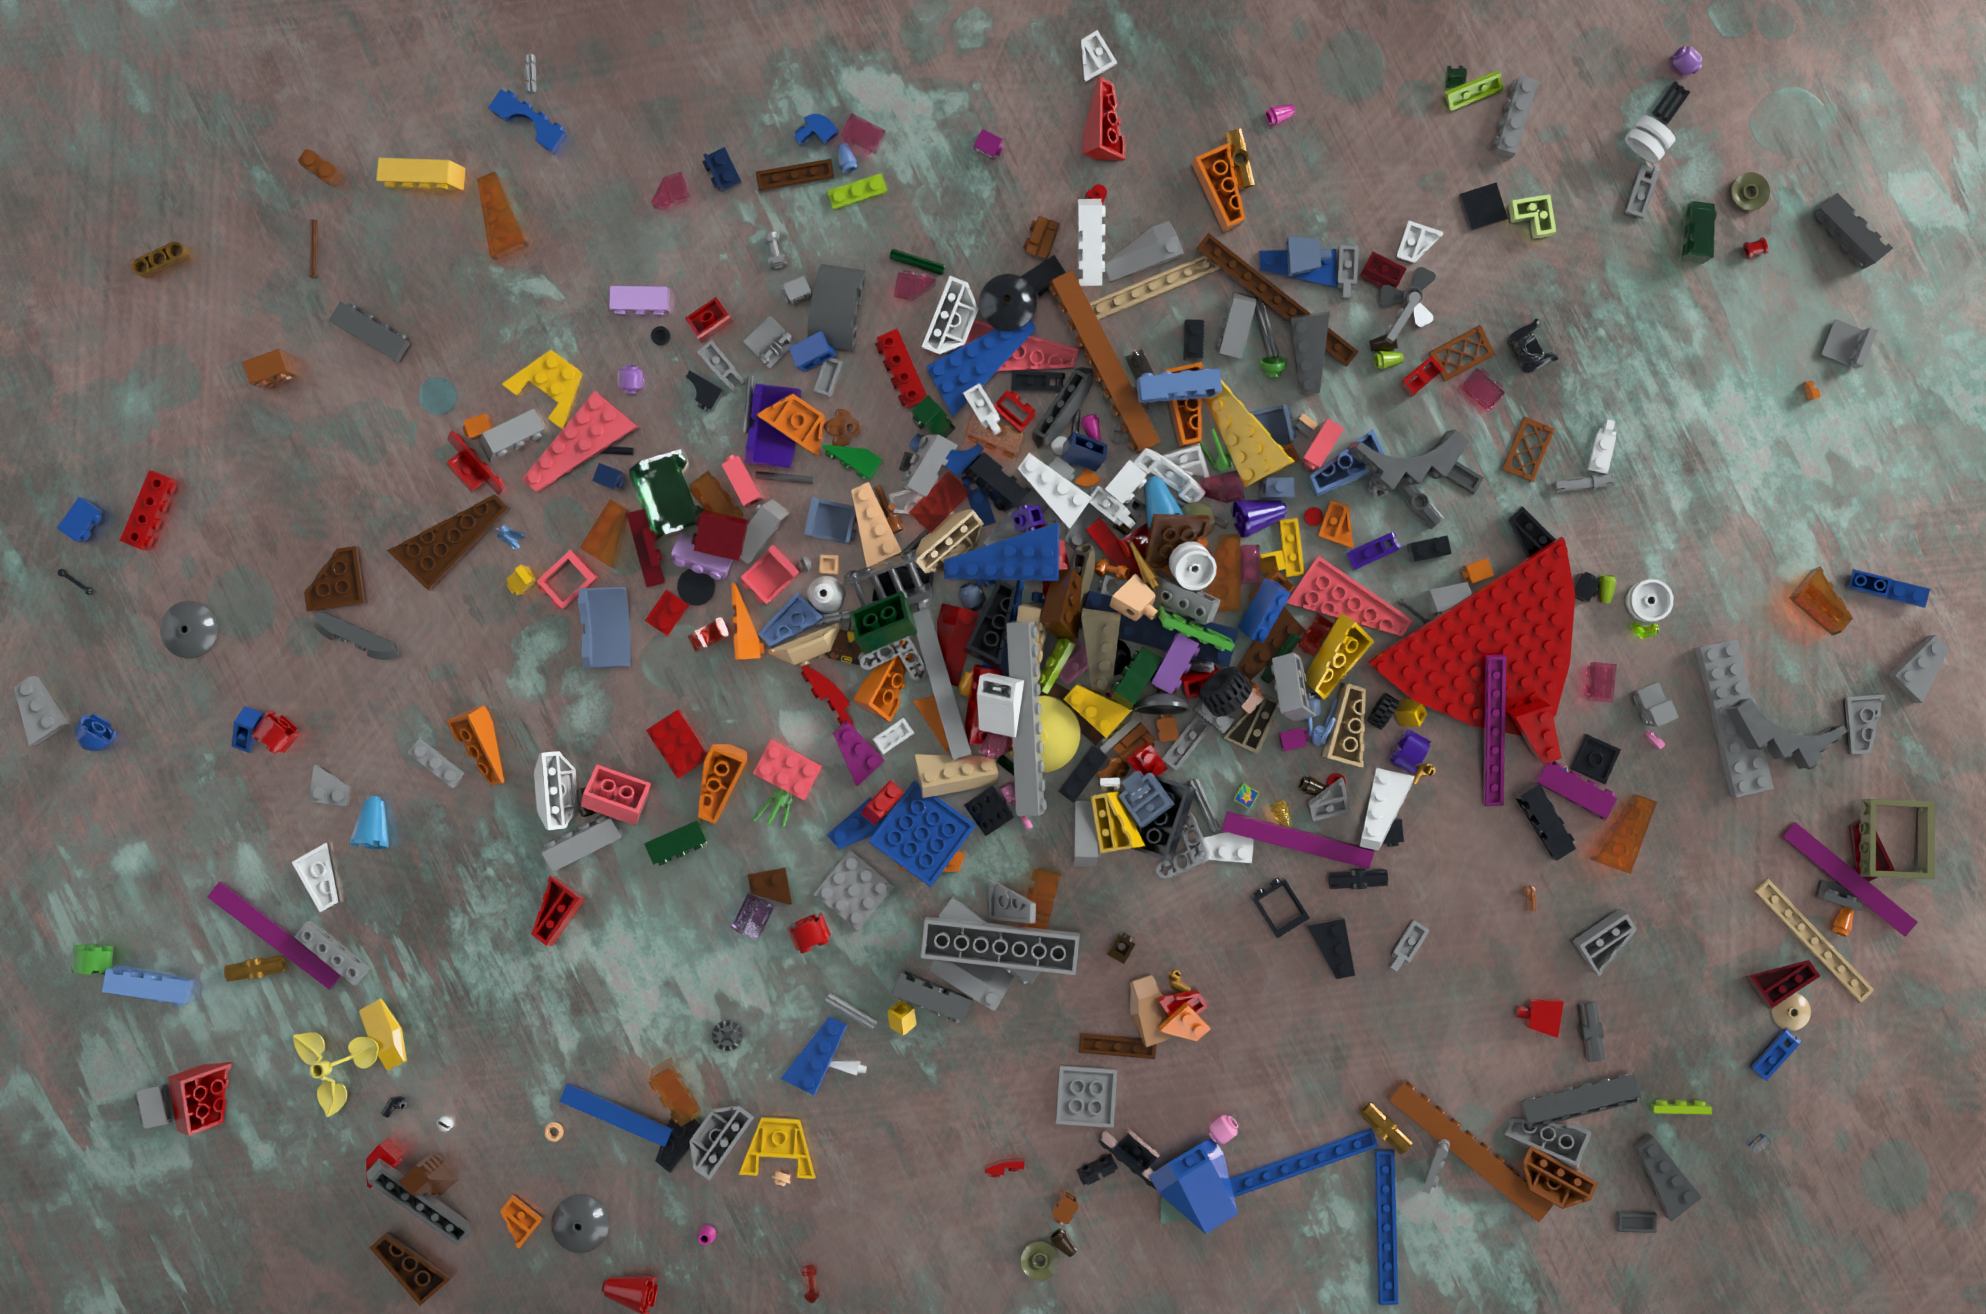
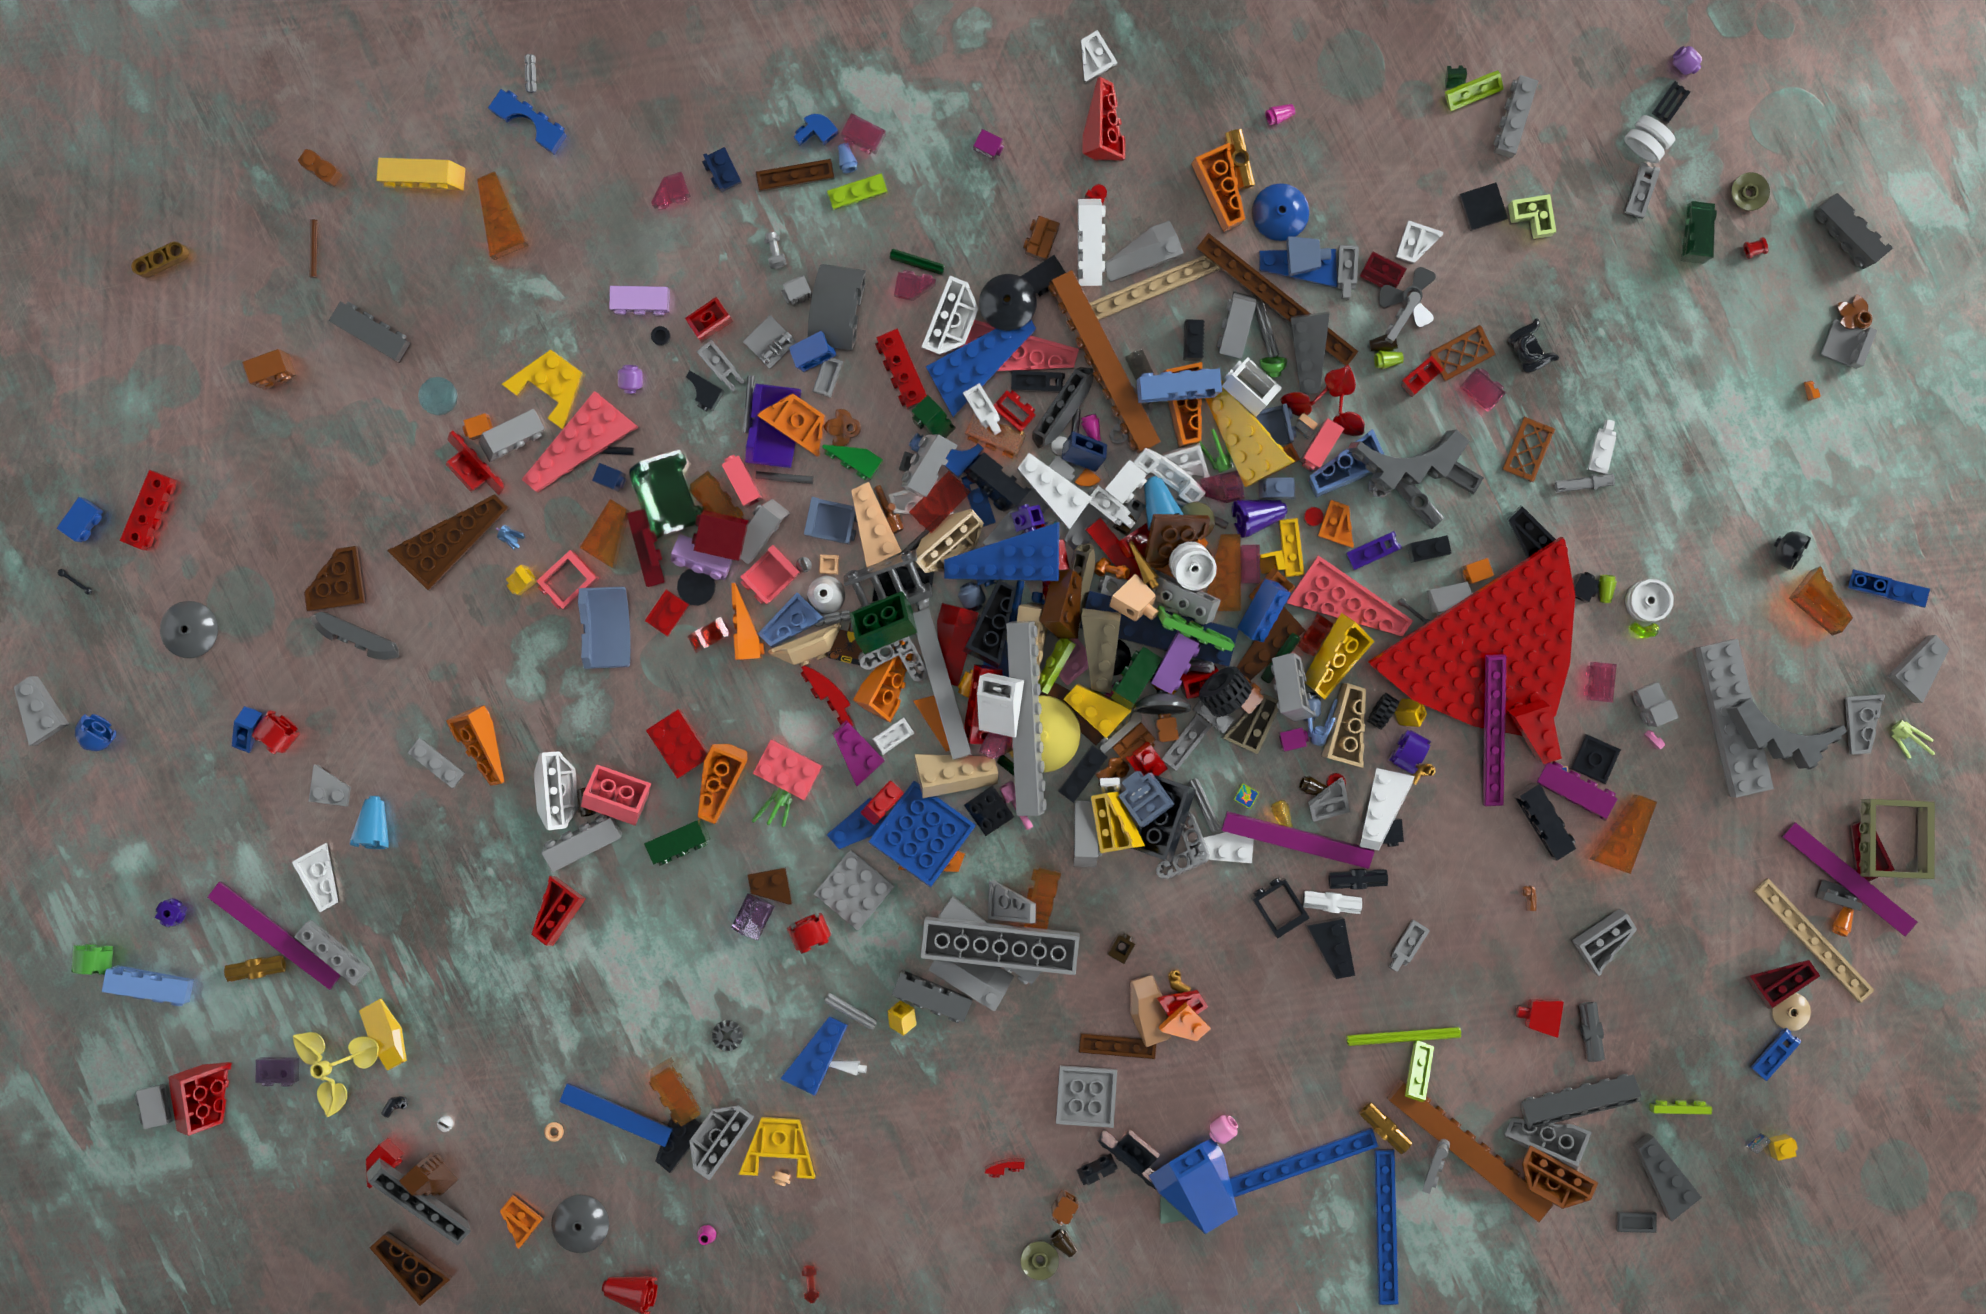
(176, 909): none -> dark purple brick
(277, 1070): none -> clear purple brick
(1257, 379): none -> white window
(1279, 225): none -> blue dish
(1332, 902): none -> white piece
(1338, 383): none -> red plant
(1403, 1036): none -> lime axle
(1419, 1071): none -> plate
(1782, 1147): none -> yellow brick
(1790, 548): none -> black cylinder
(1853, 312): none -> dark orange plate
(1904, 730): none -> yellowish green plant

